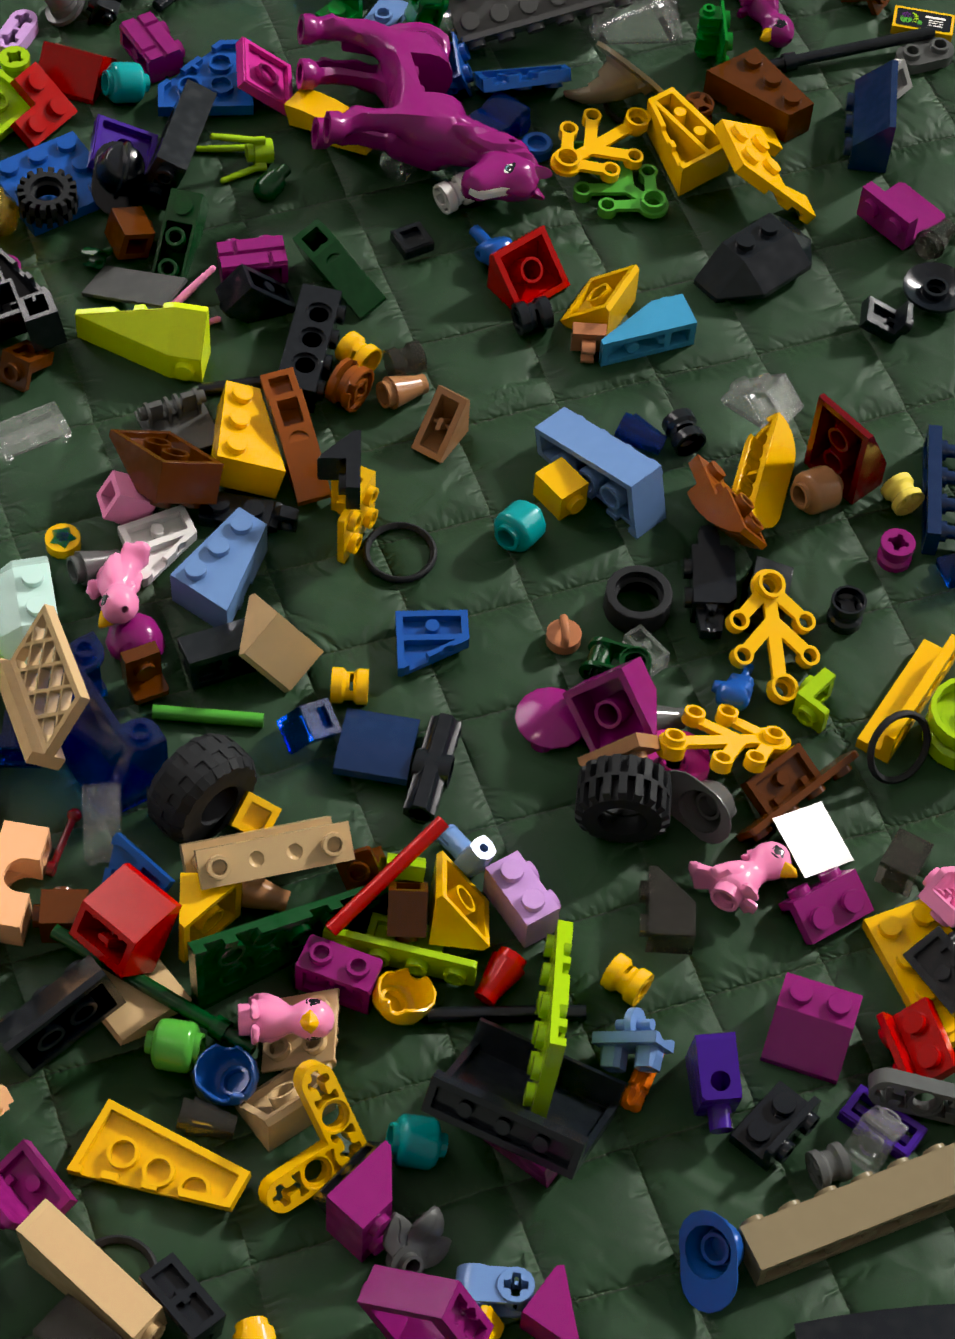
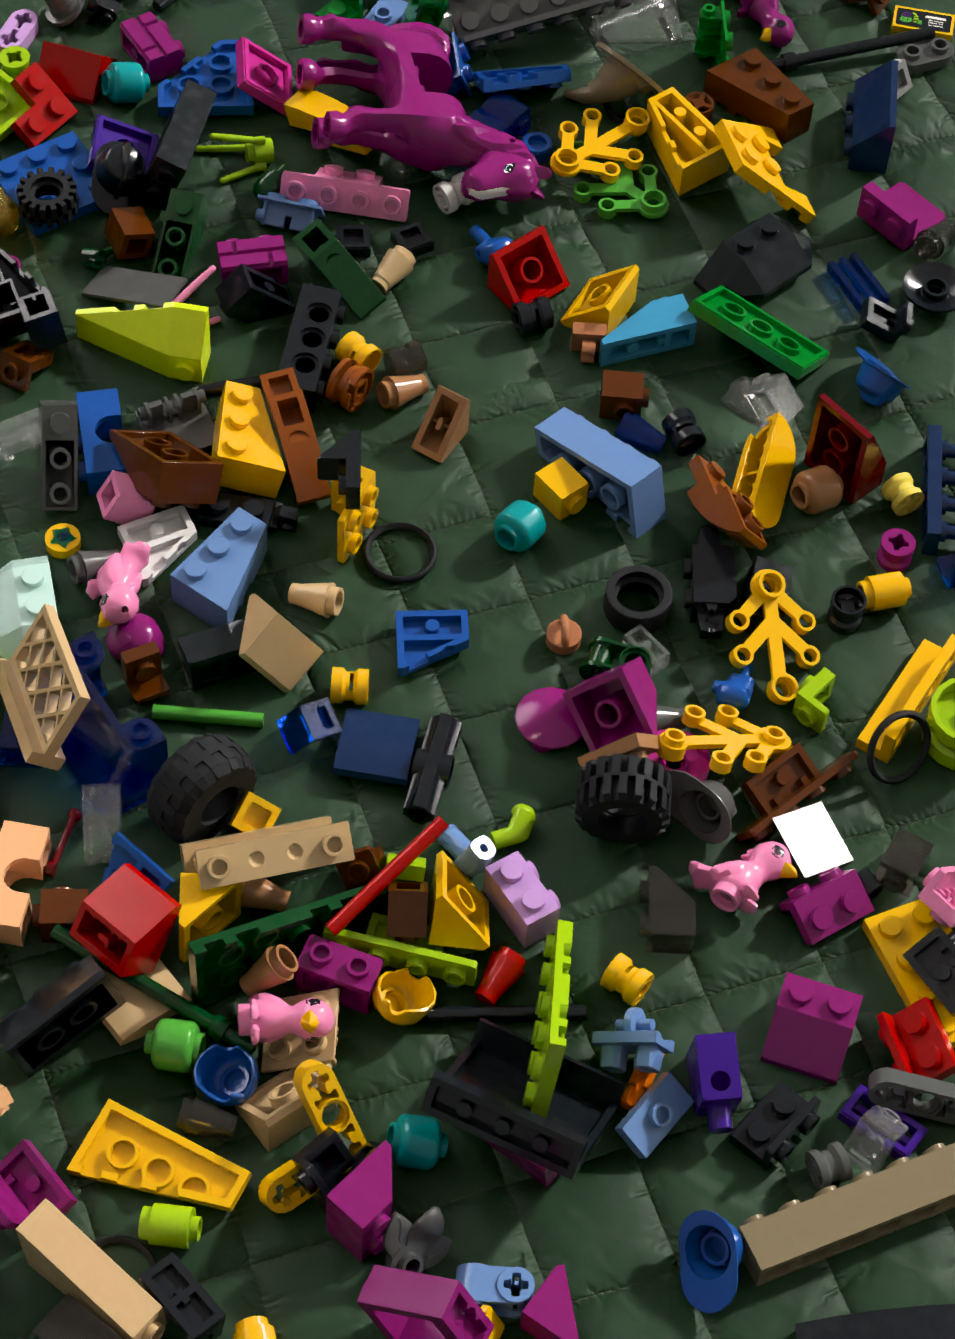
(58, 454): none -> dark grey slope
(96, 416): none -> blue arch
(170, 1225): none -> lime brick
(270, 969): none -> medium nougat cone
(277, 208): none -> medium blue hinge
(317, 597): none -> tan cone
(322, 1162): none -> black bracket
(348, 192): none -> bright pink bracket
(355, 239): none -> black tile
(393, 268): none -> tan cone
(518, 830): none -> lime arm
(622, 393): none -> reddish brown brick
(654, 1115): none -> medium blue plate
(759, 331): none -> green tile
(862, 280): none -> clear blue tile
(871, 883): none -> black piece
(877, 381): none -> blue piece
(886, 590): none -> yellow brick

